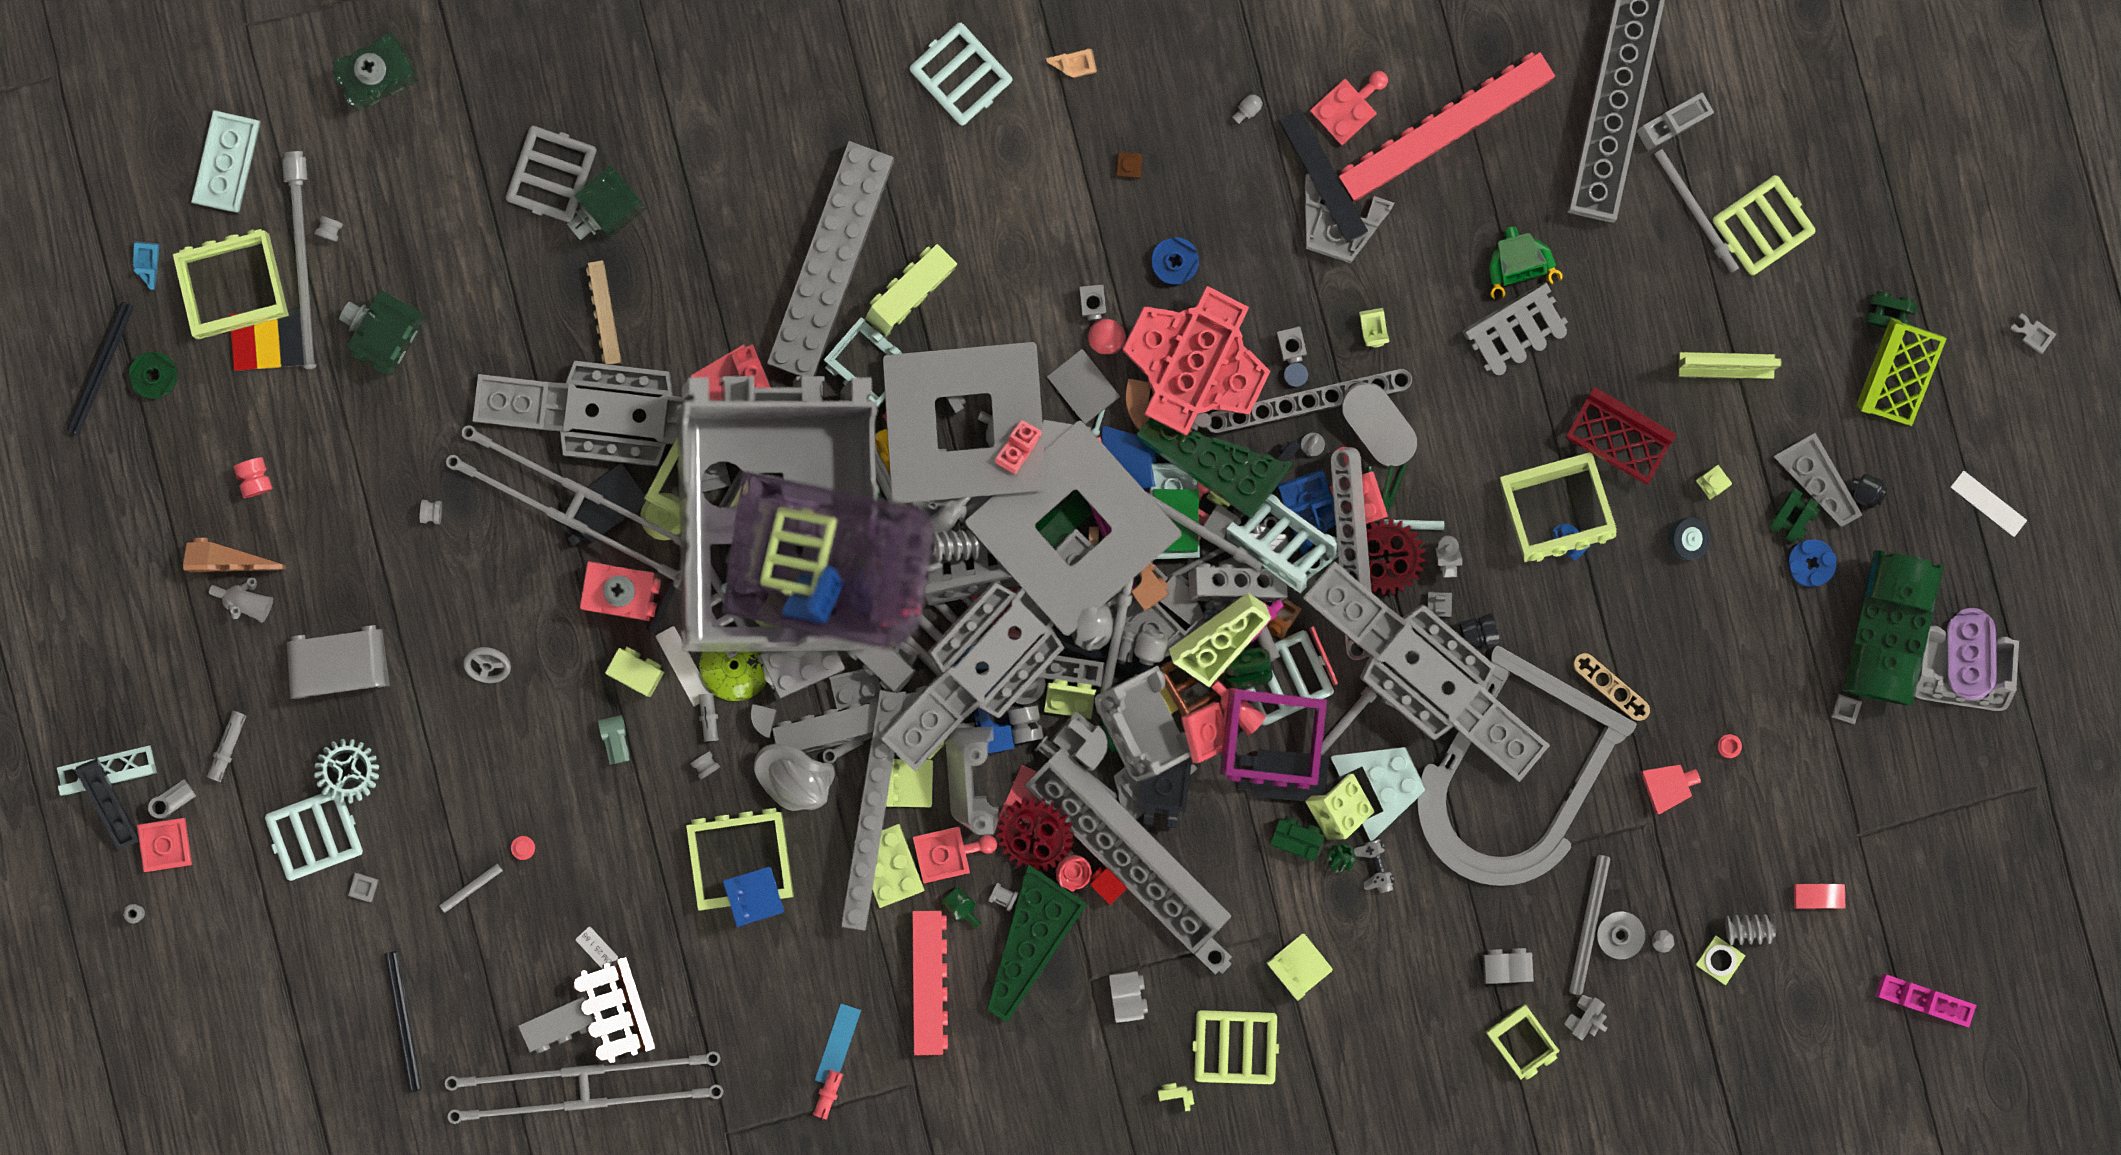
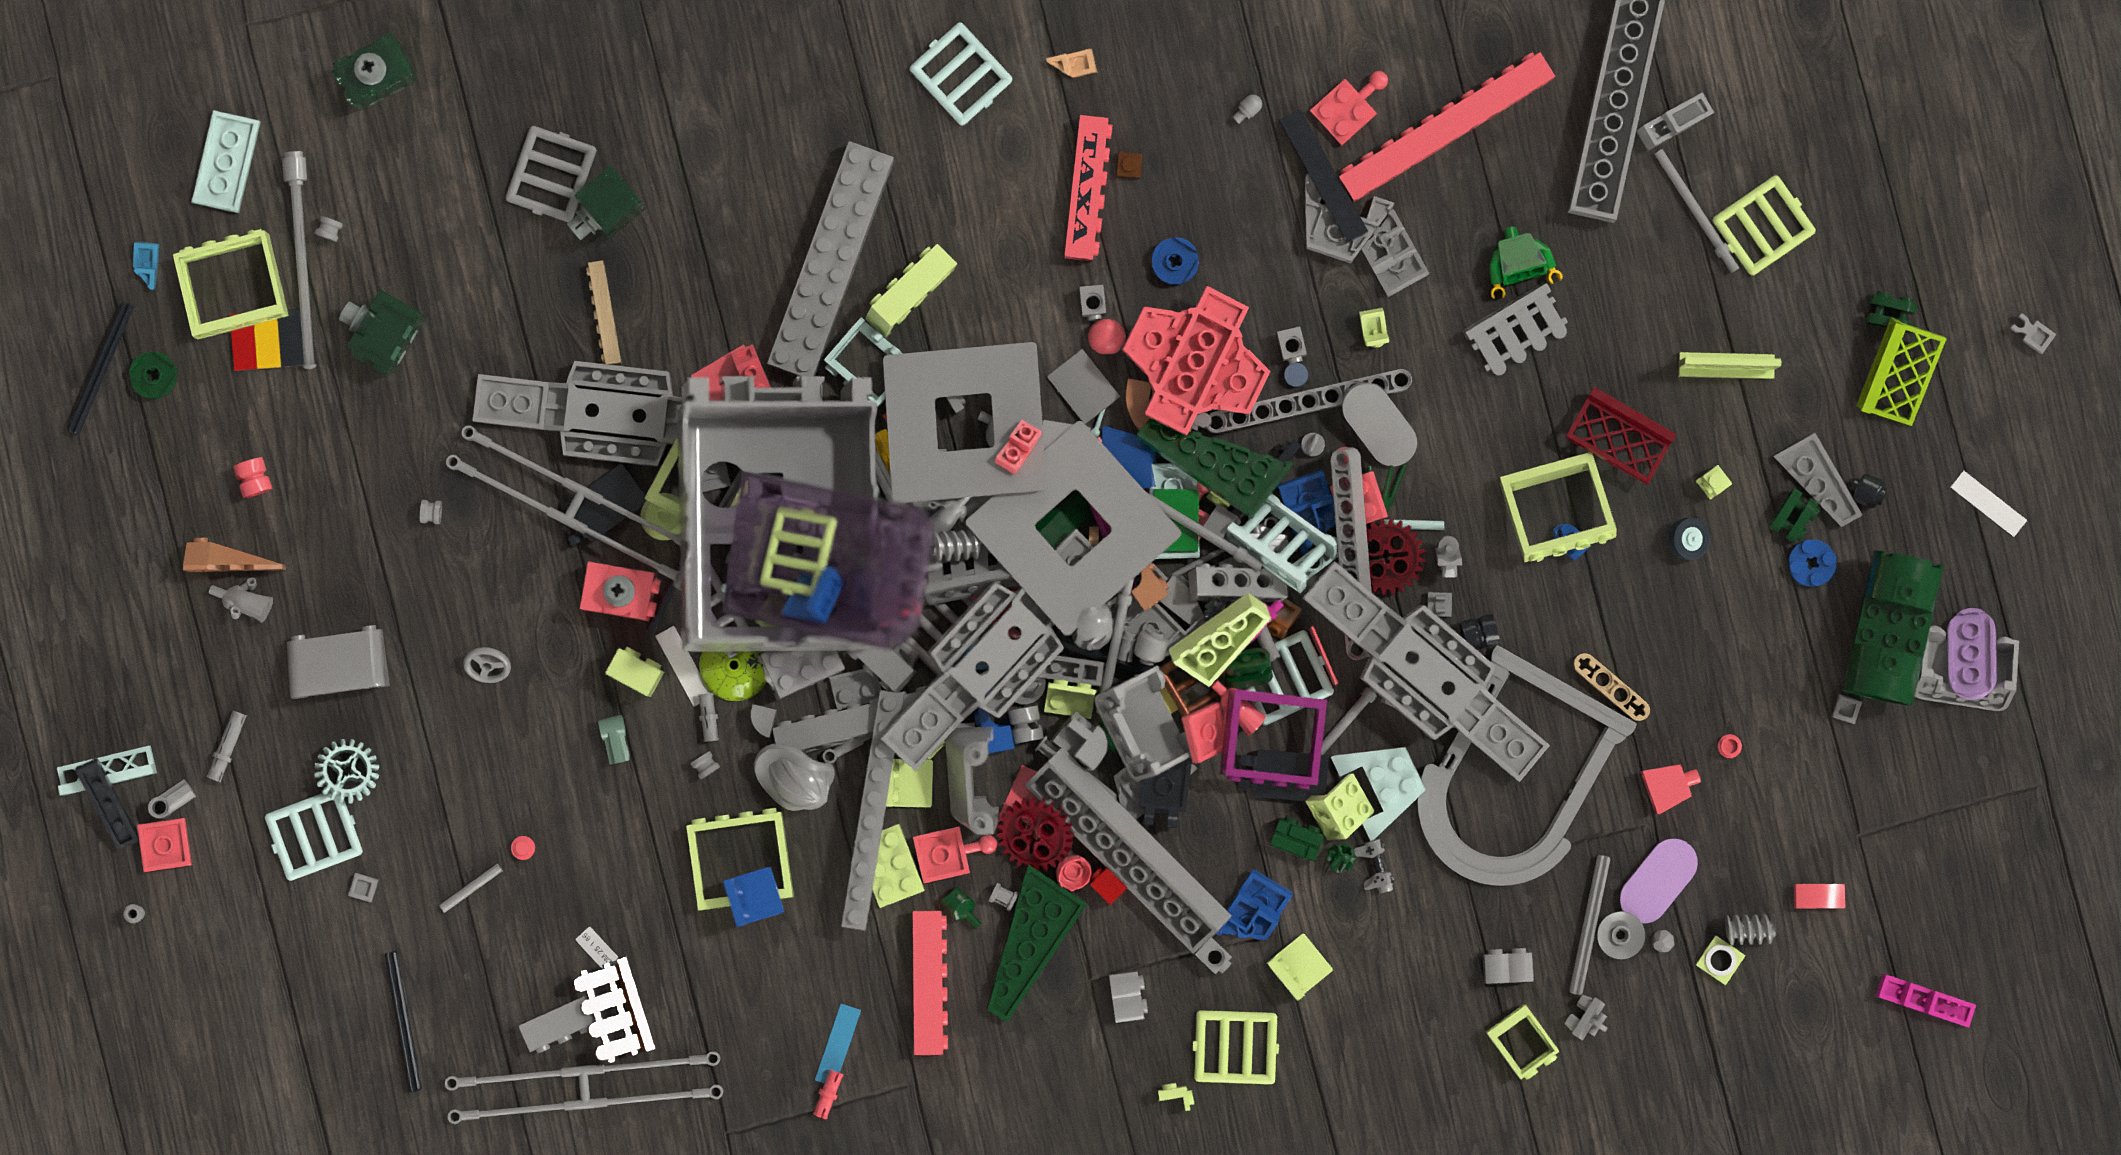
(1086, 188): none -> coral brick
(1256, 907): none -> blue slope
(1394, 256): none -> light grey slope
(1659, 880): none -> lavender tile

